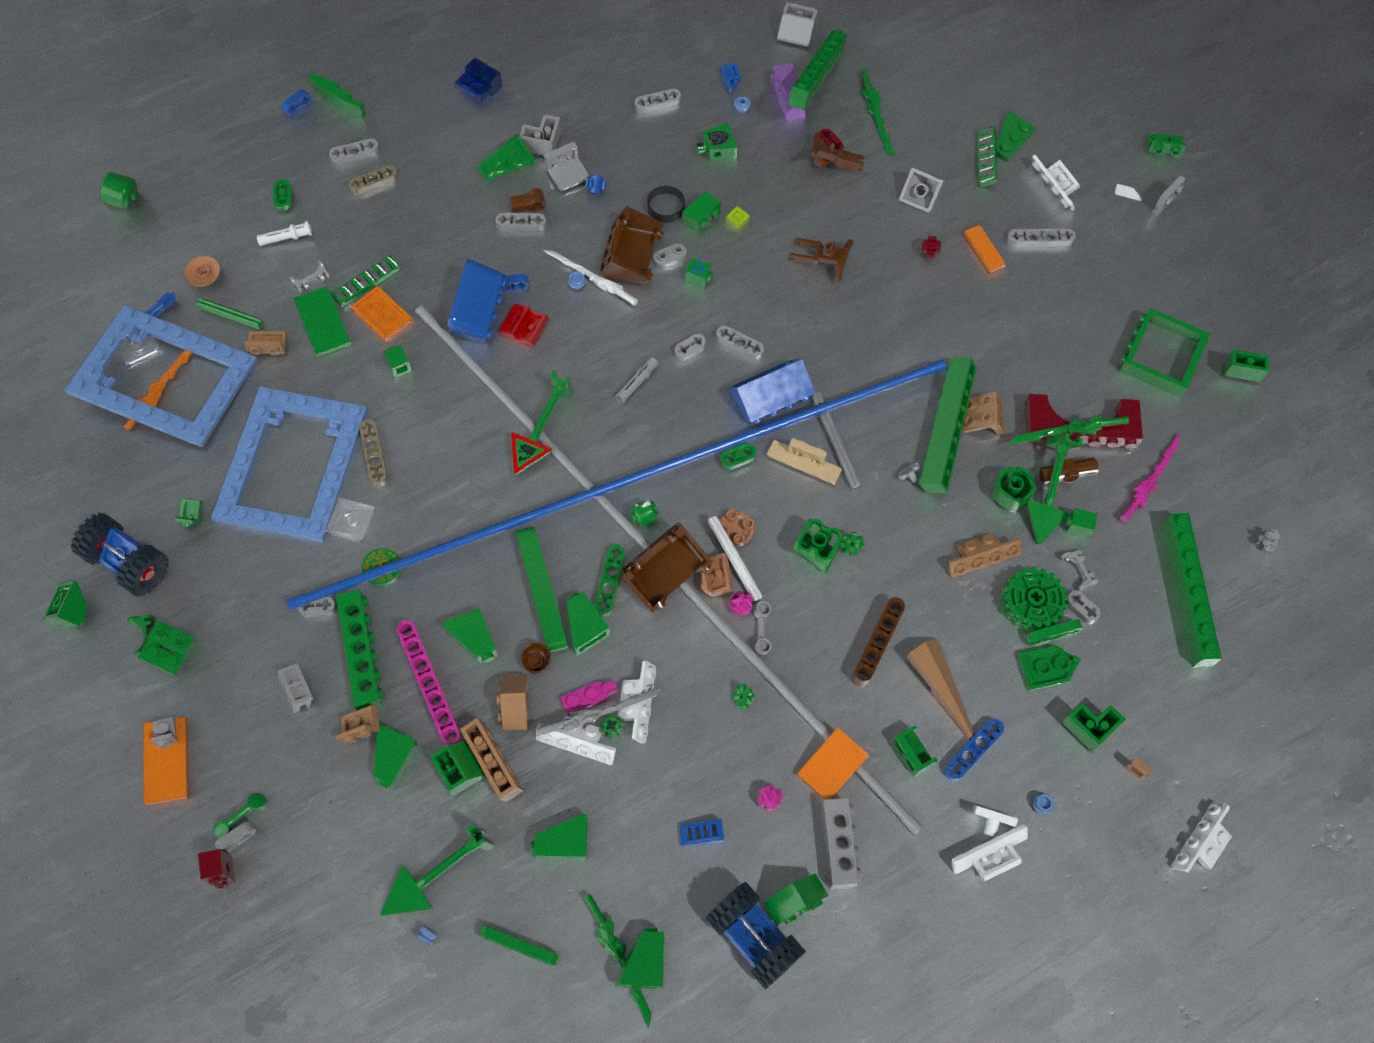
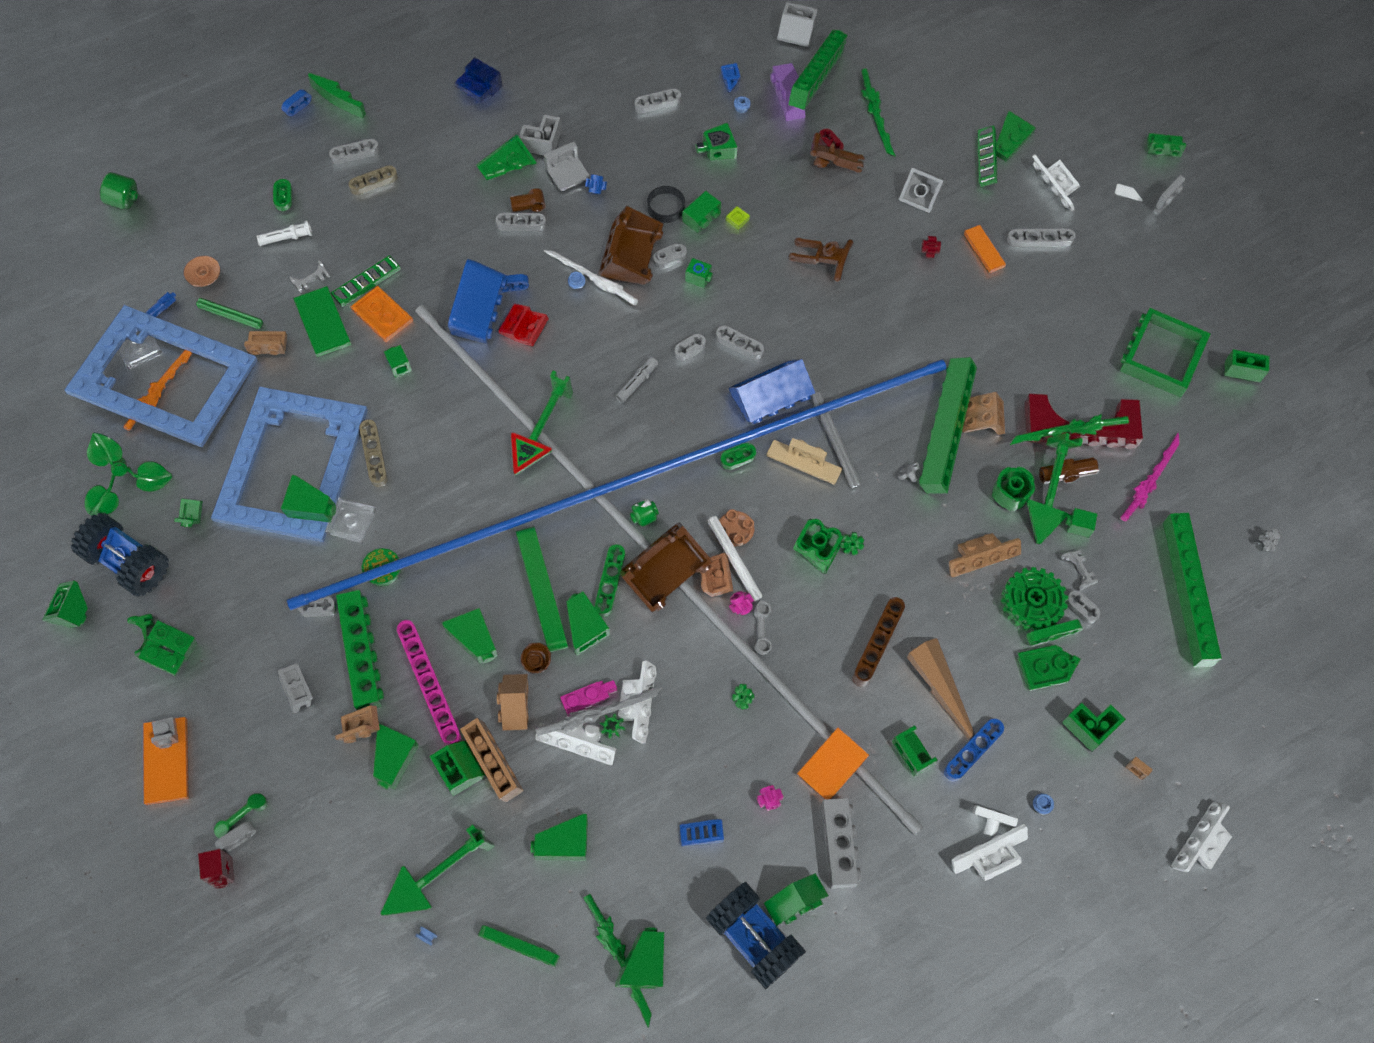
(105, 450): none -> green plant
(307, 502): none -> green slope

